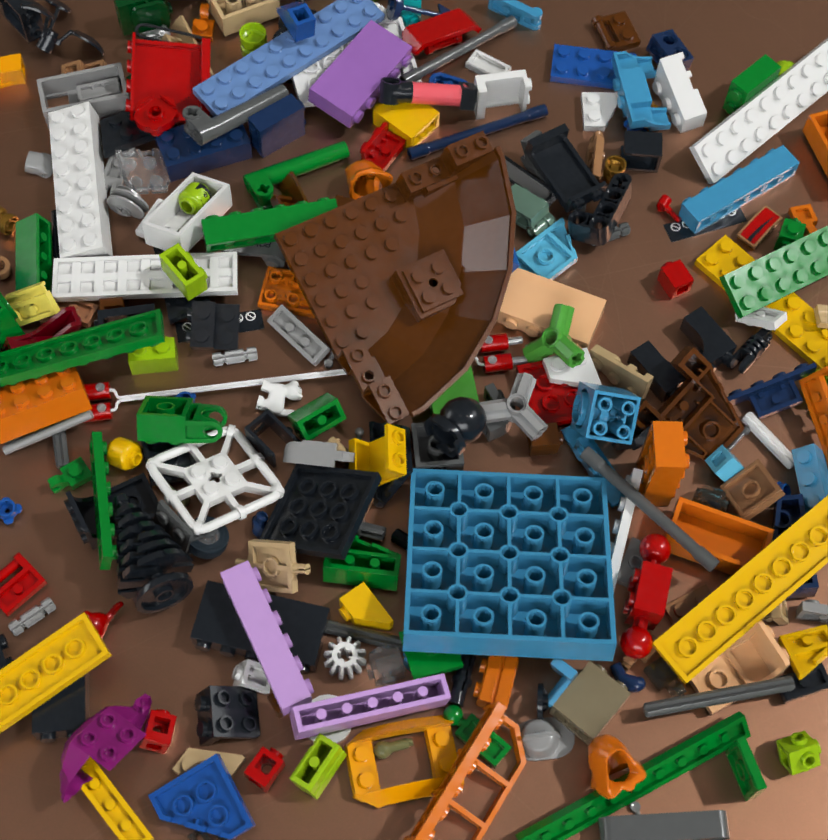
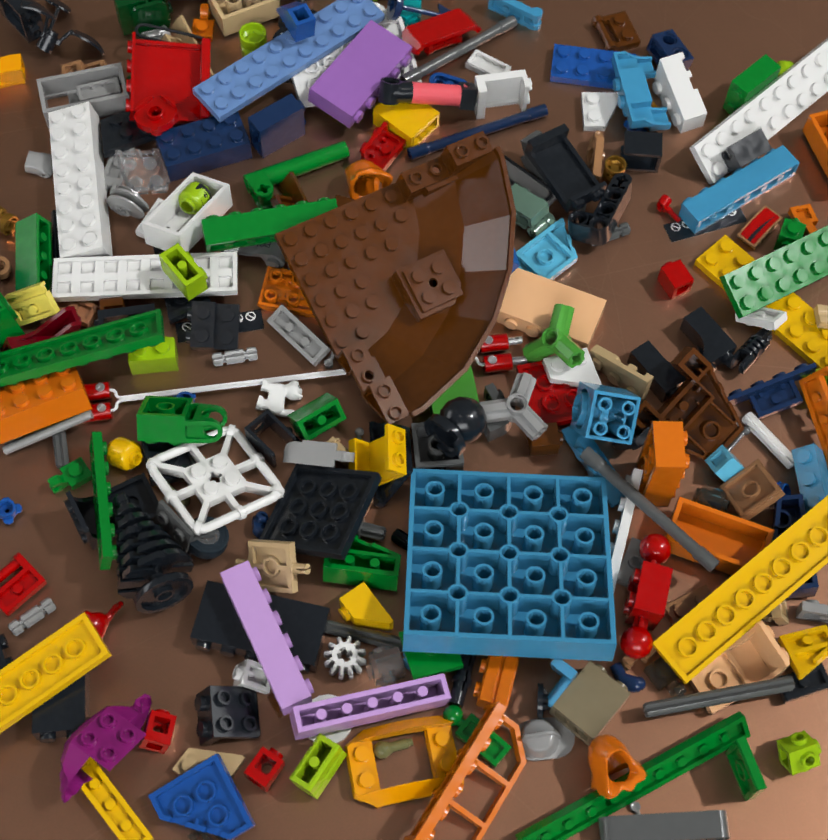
(205, 129): dark grey axle -> none
(746, 150): none -> black hinge

